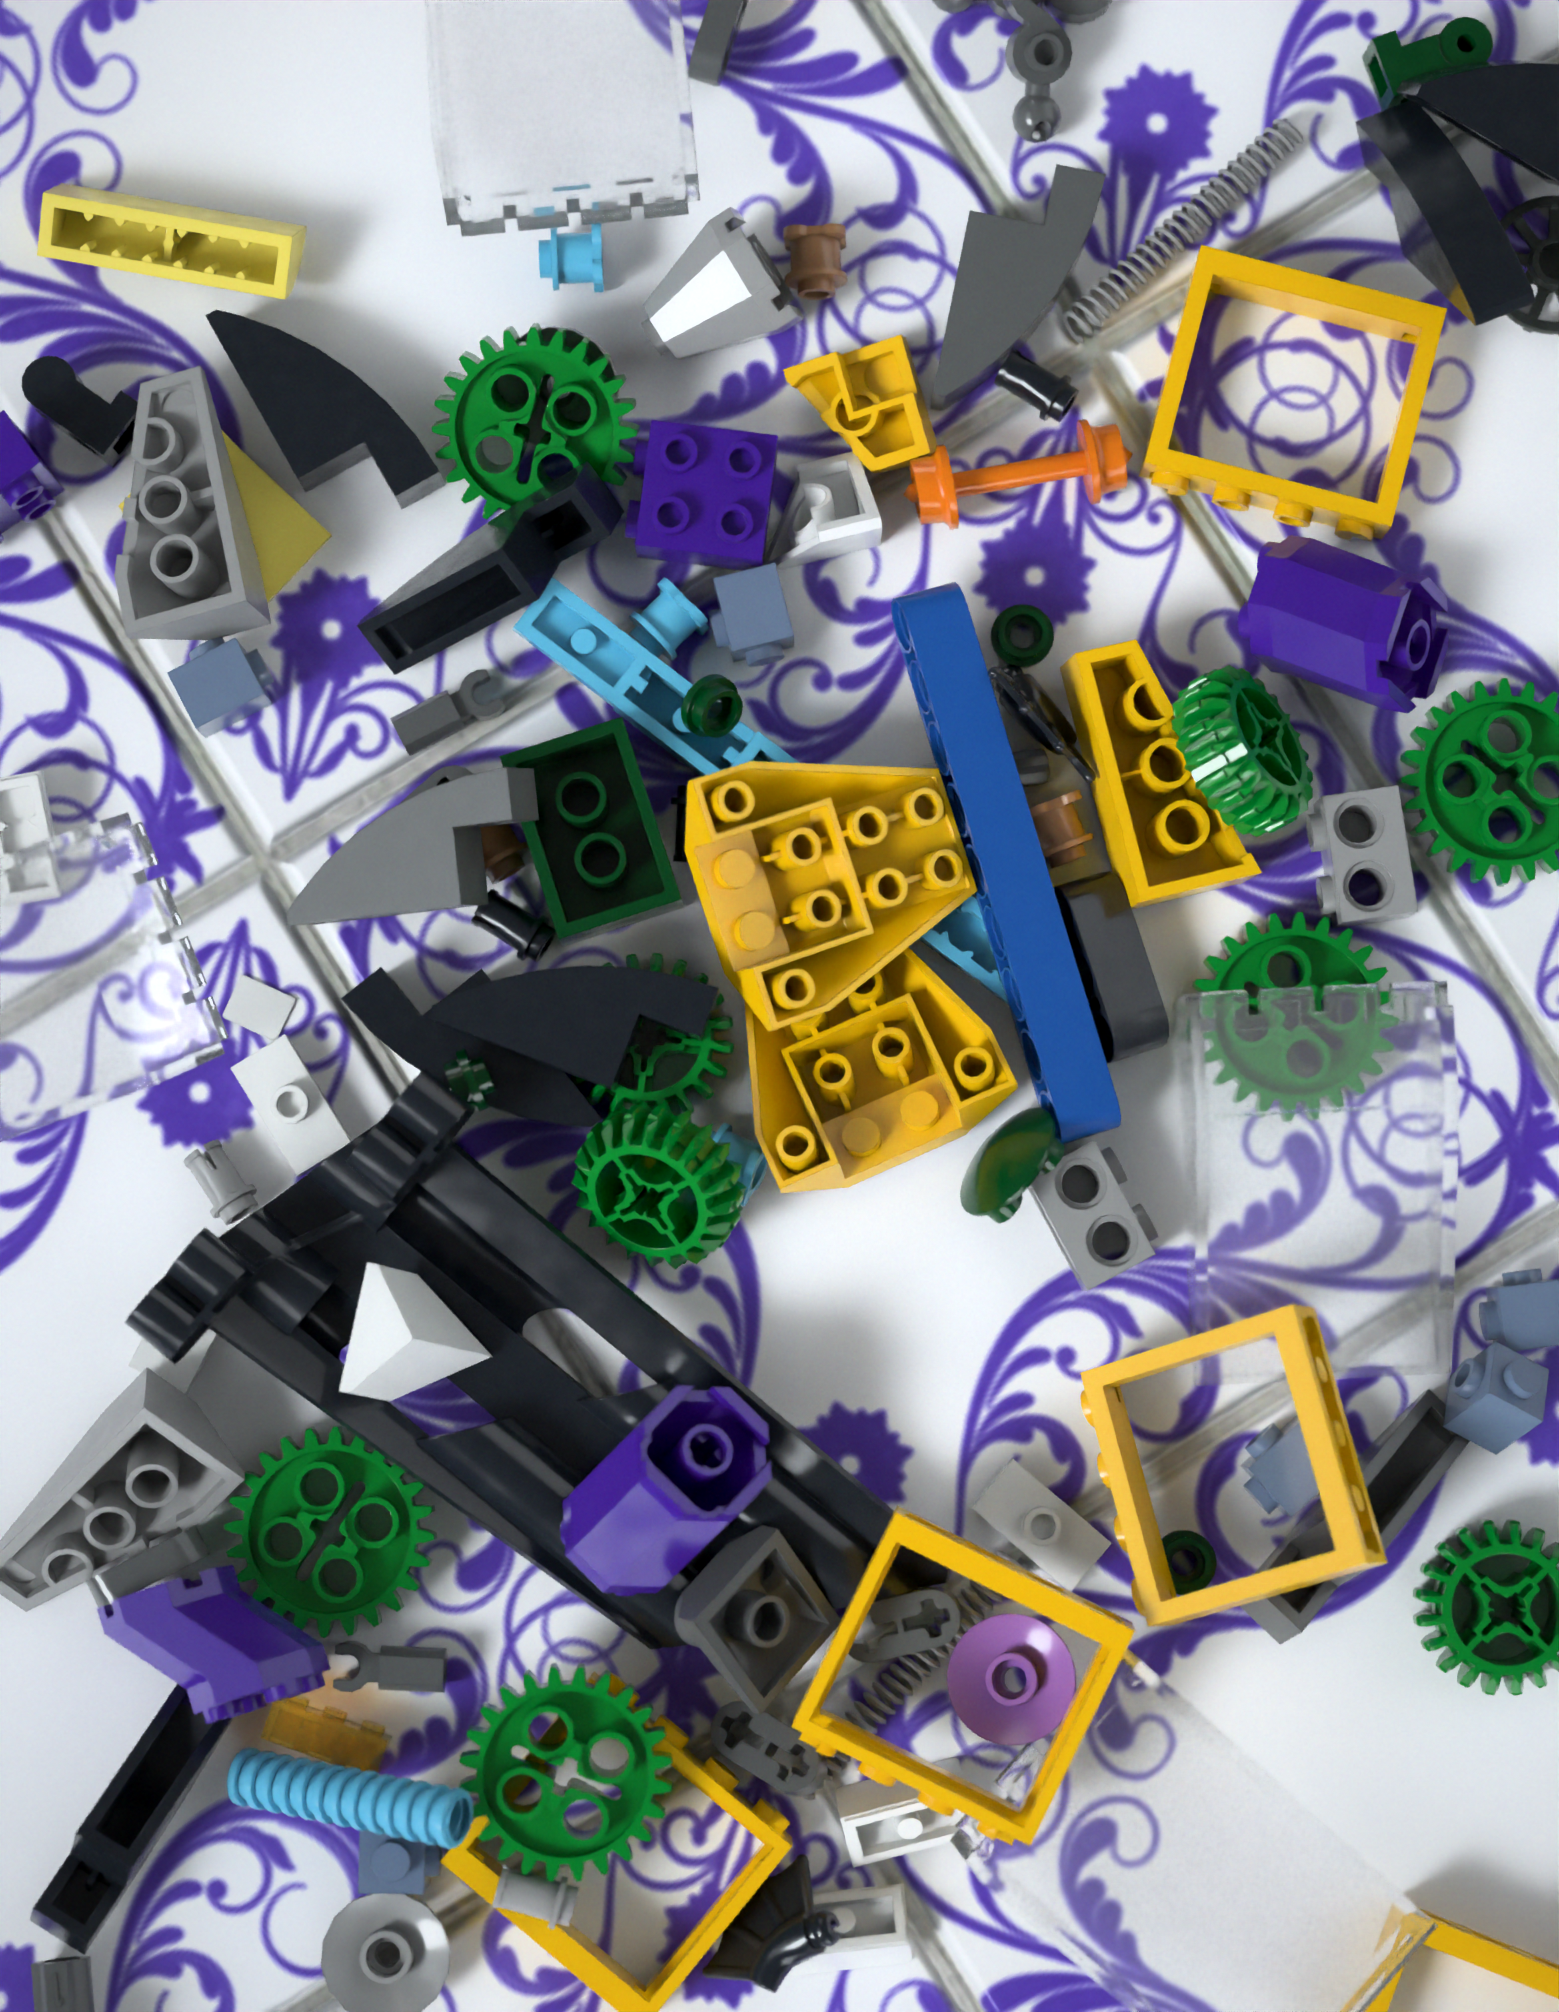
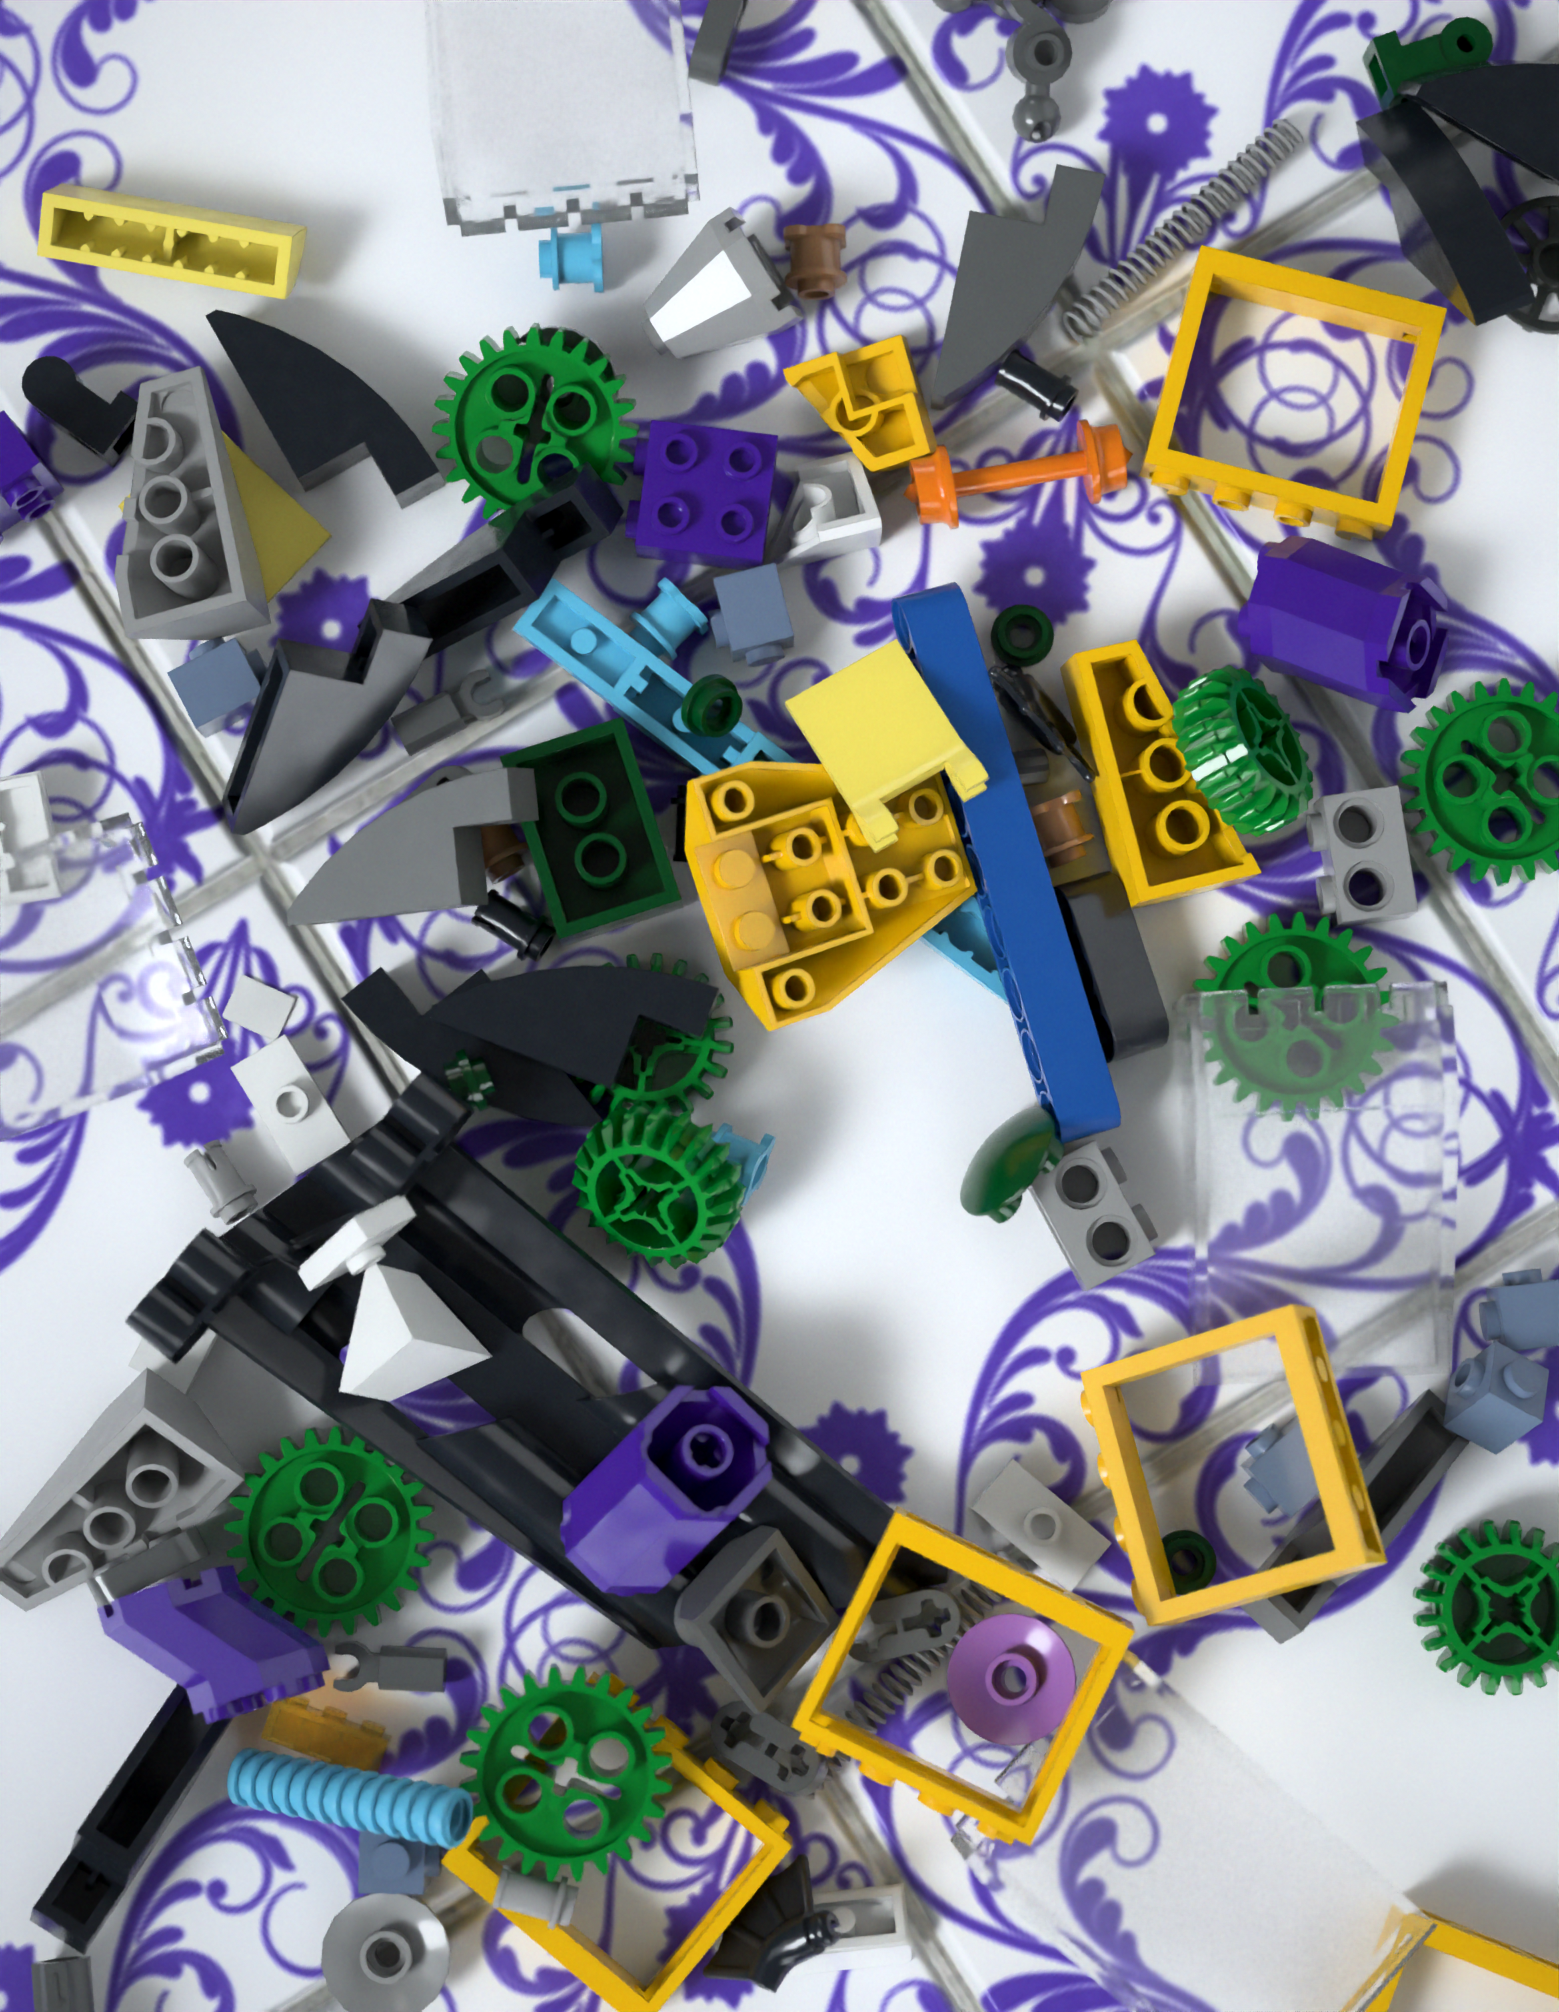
(321, 712): none -> black slope
(357, 1243): none -> white plate
(872, 1079): yellow wedge -> none
(881, 736): none -> light yellow flag
(890, 1820): white slope -> none

